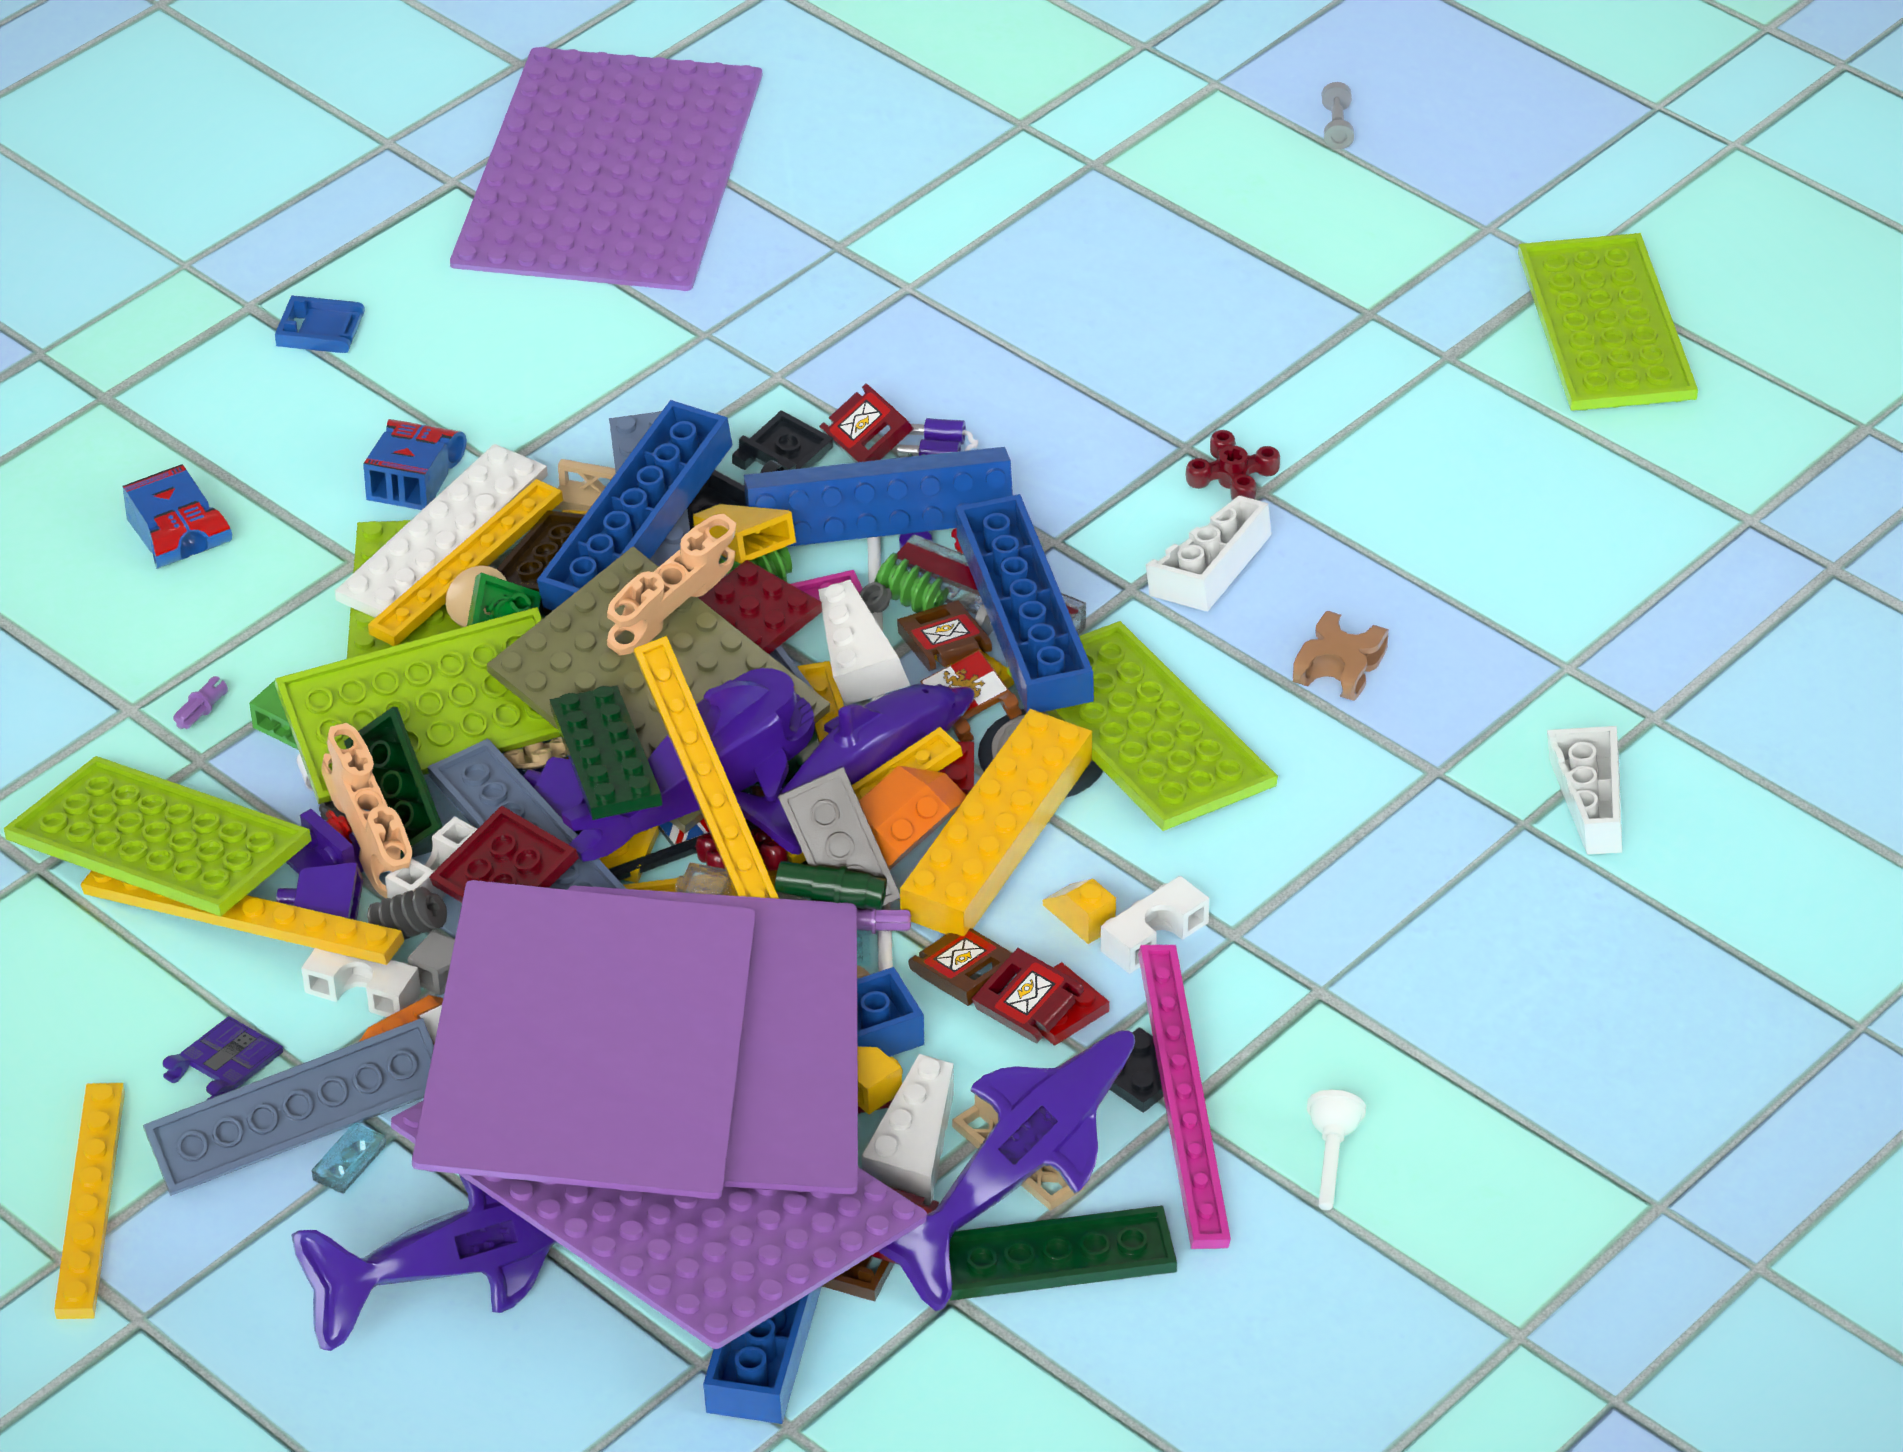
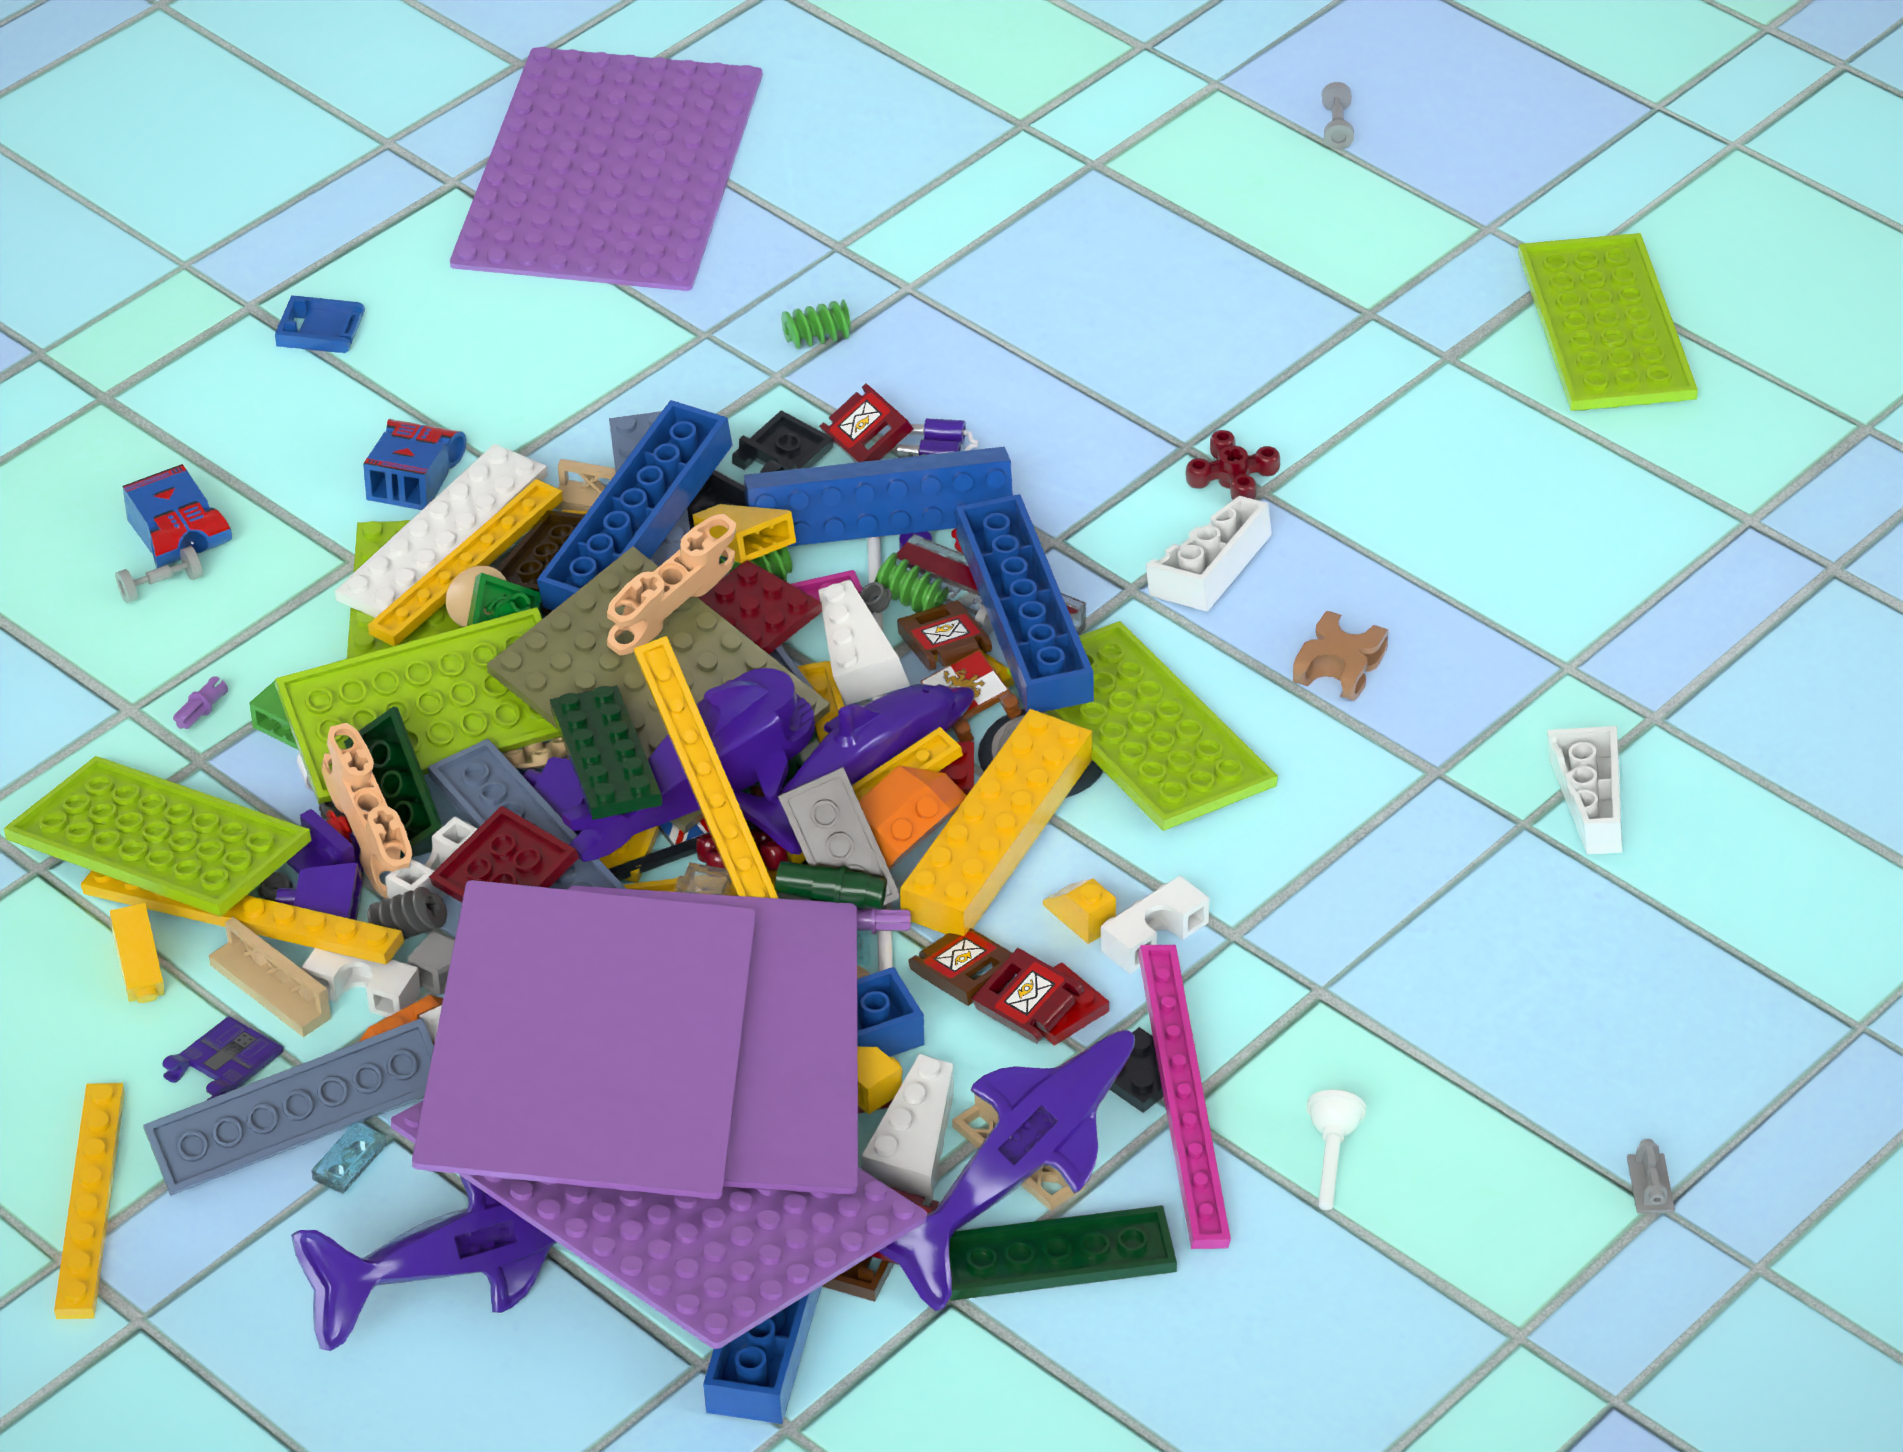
(137, 953): none -> yellow slope
(190, 563): none -> light grey wheel
(271, 884): none -> dark grey plate
(271, 979): none -> tan fence
(816, 323): none -> bright green piece
(1650, 1179): none -> light grey hinge

